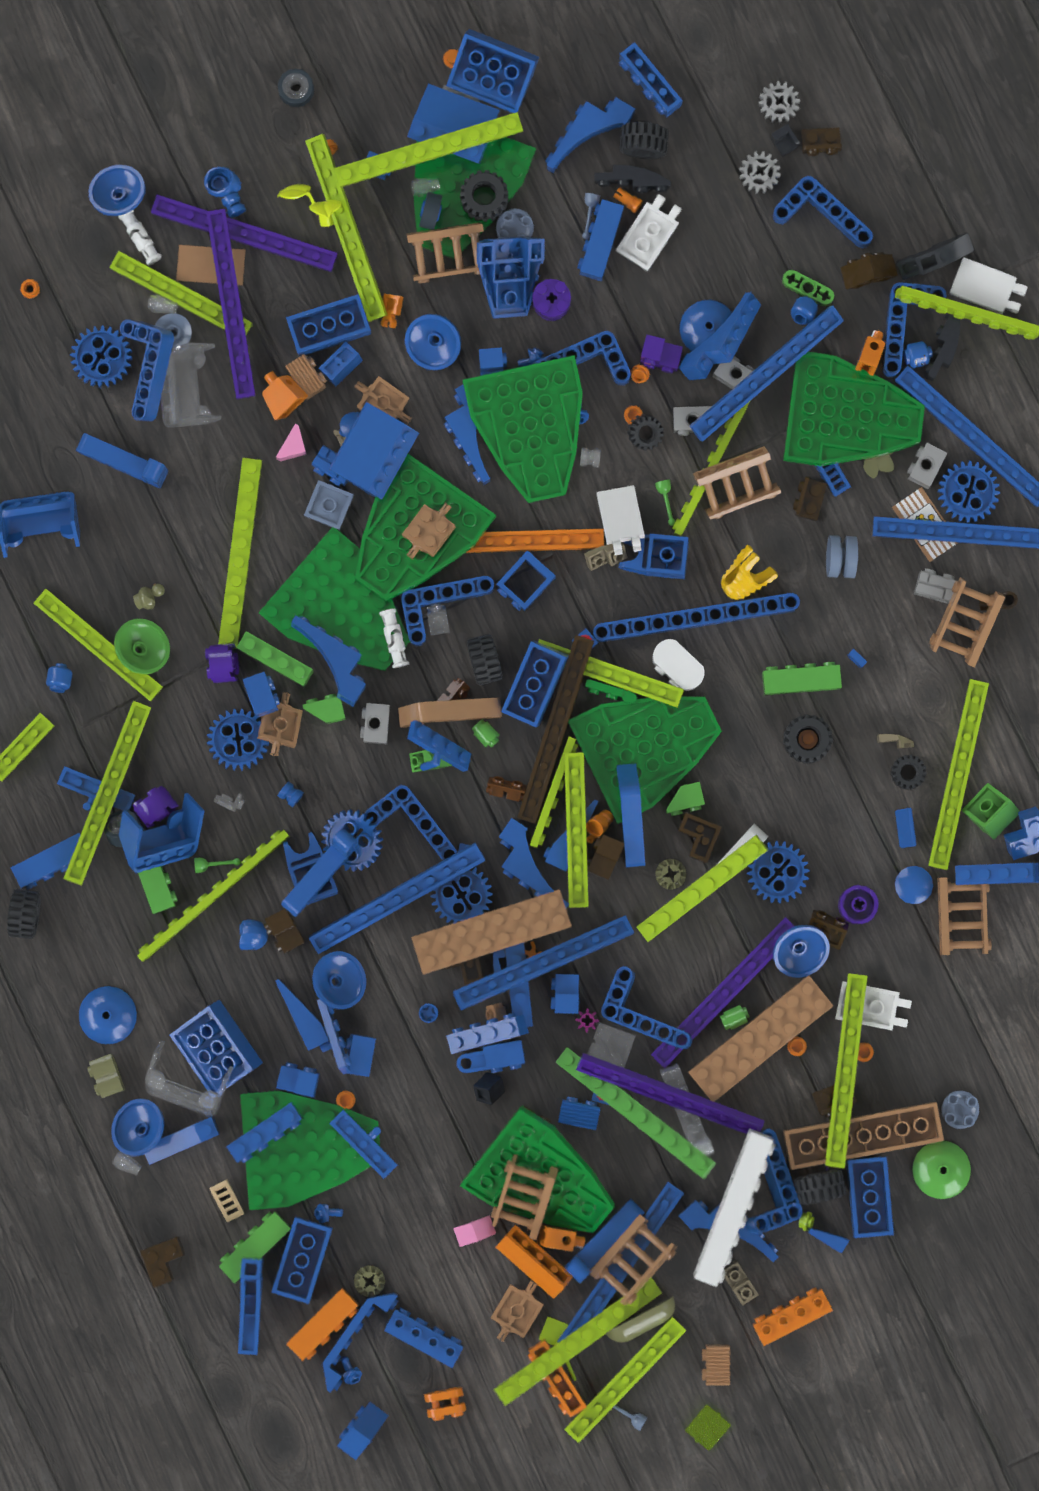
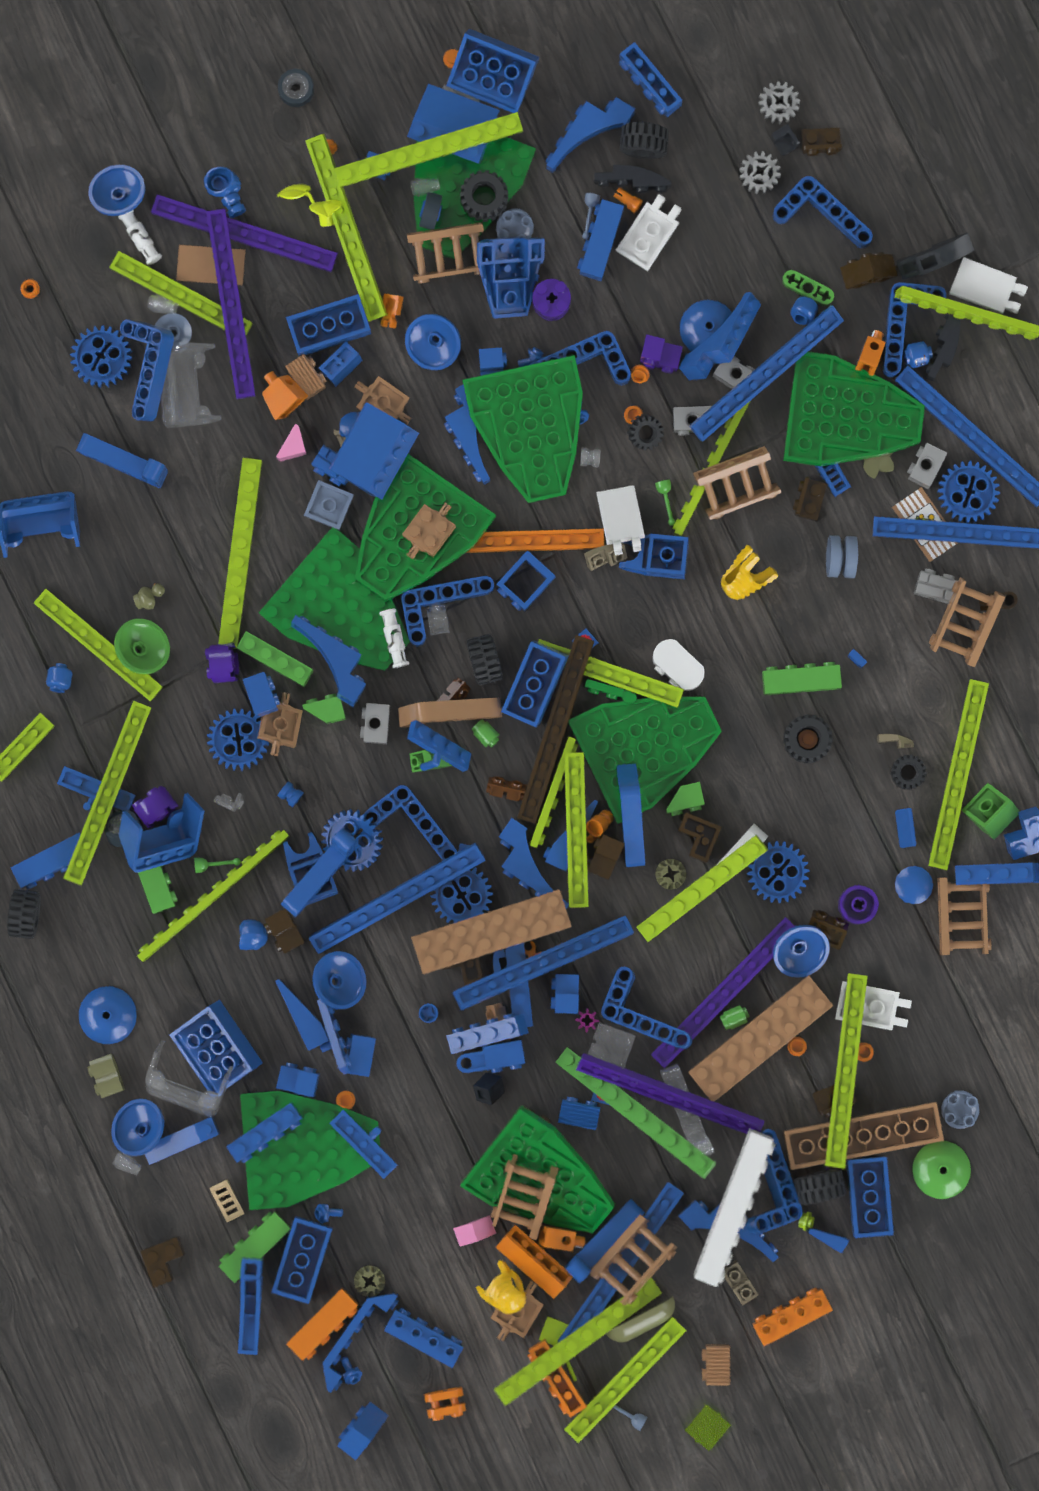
(503, 1293): none -> yellow hair
(706, 620): blue beam -> none

